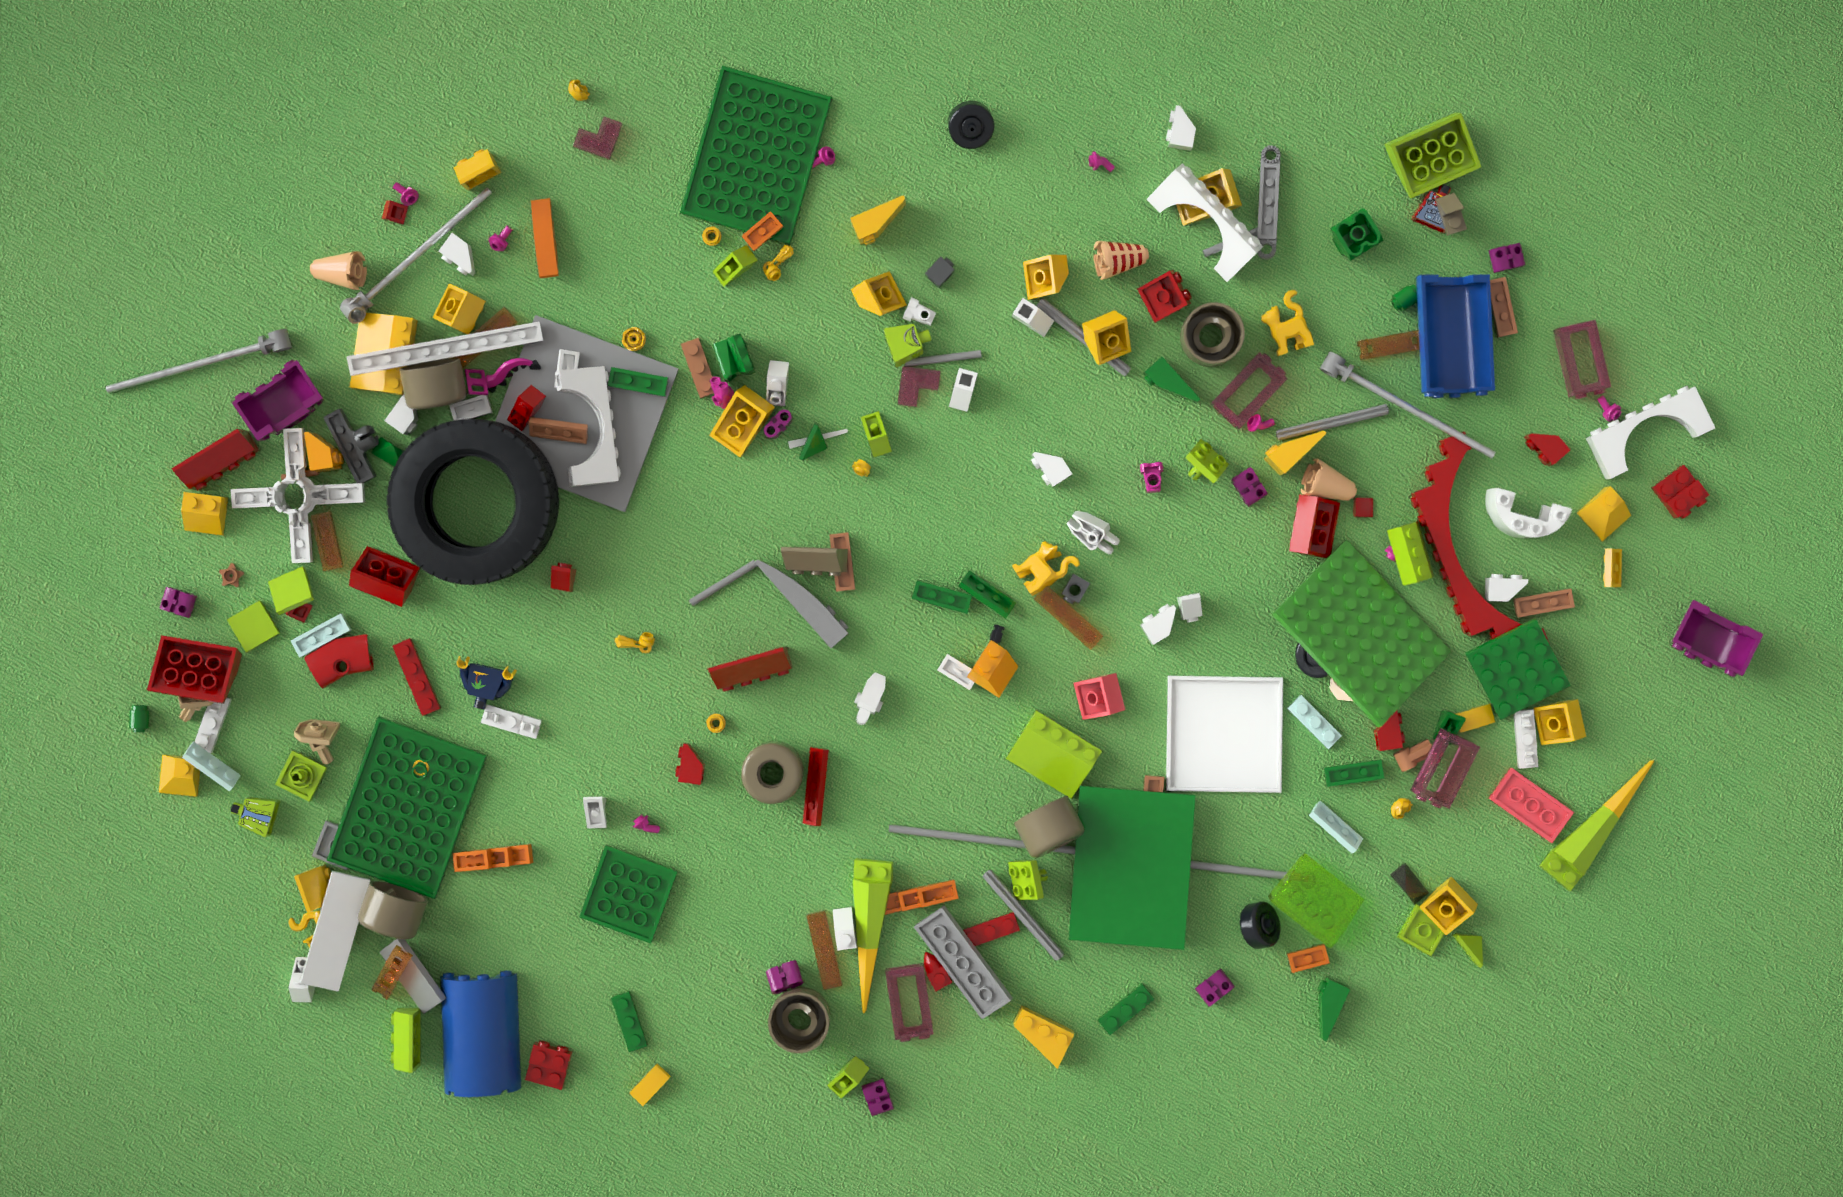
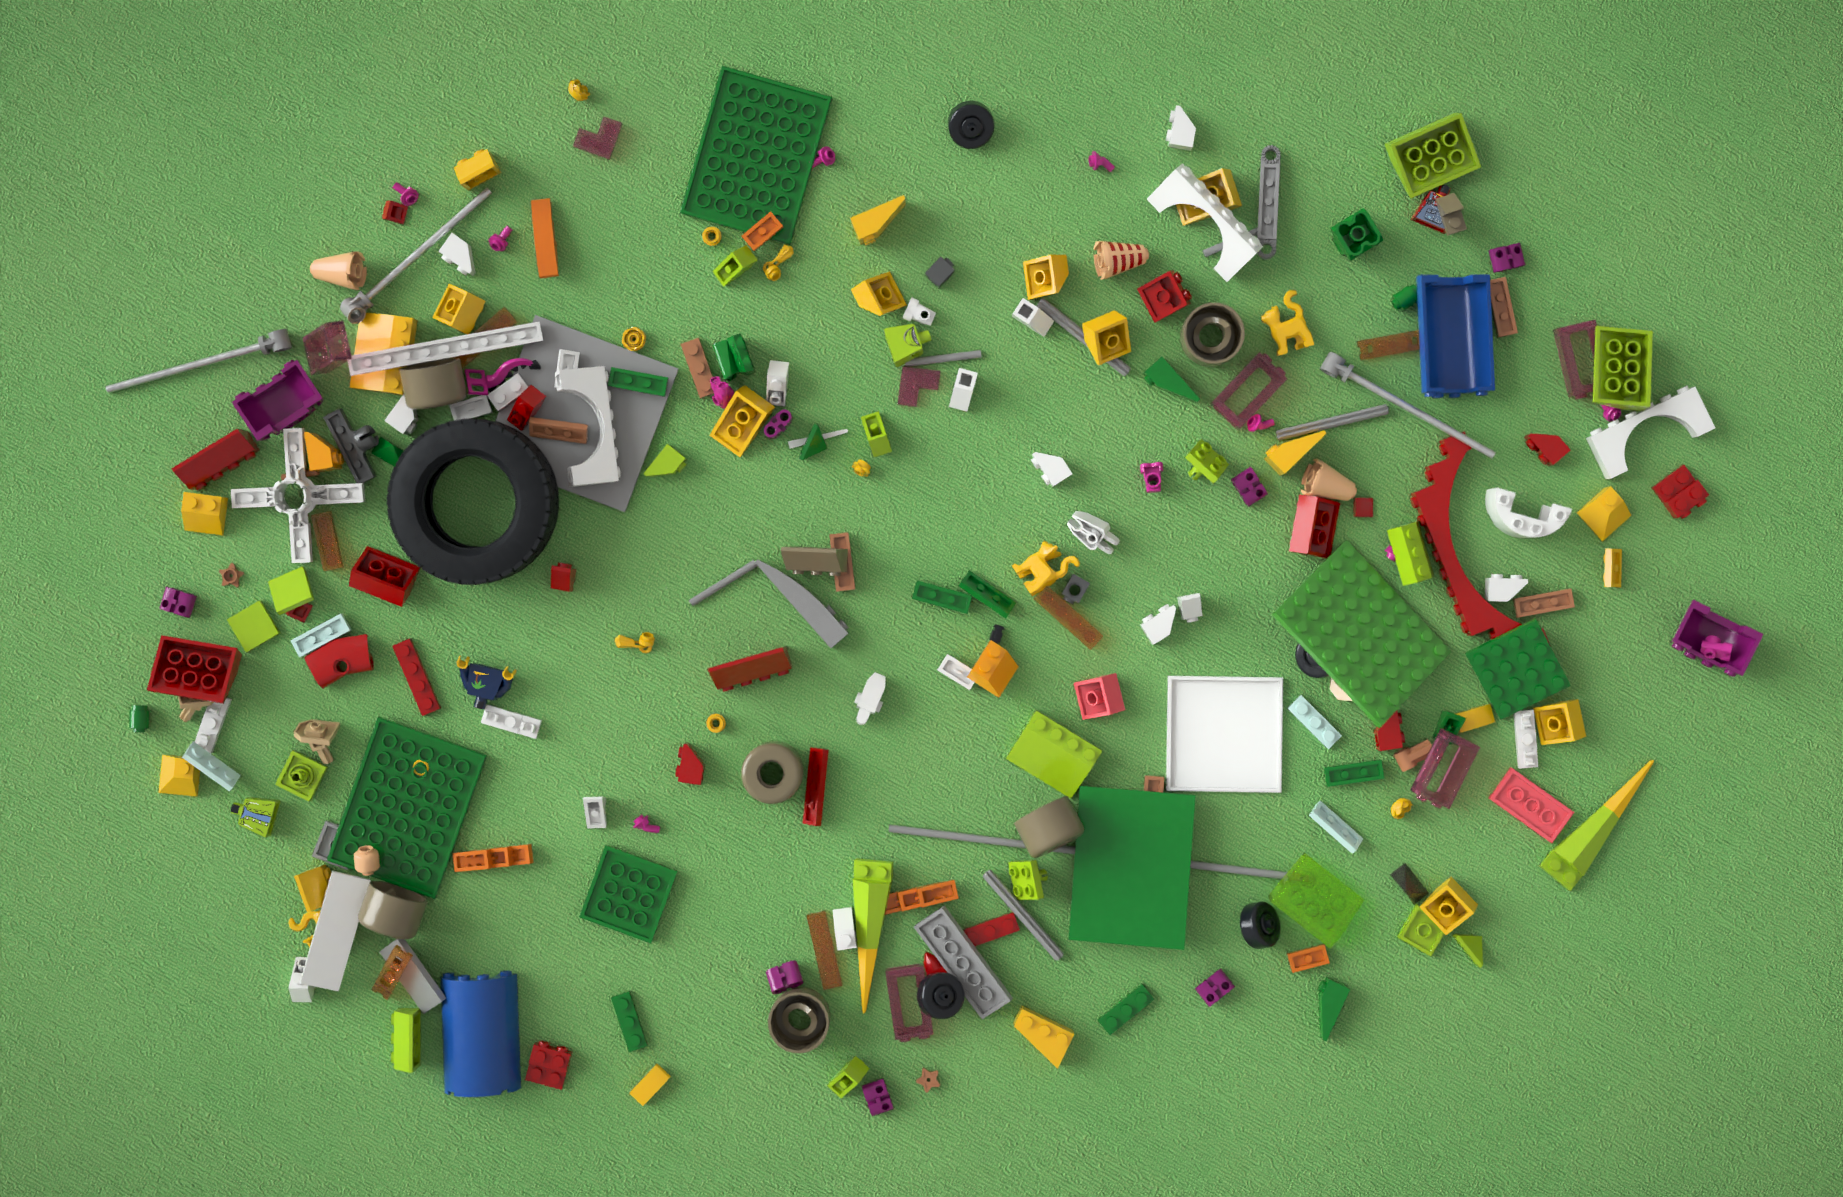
(316, 342): none -> clear pink piece
(366, 860): none -> light nougat head
(507, 392): none -> white plate
(666, 463): none -> lime slope
(933, 1081): none -> nougat plate
(940, 995): none -> black wheel
(1622, 368): none -> lime slope
(1714, 648): none -> dark pink plate

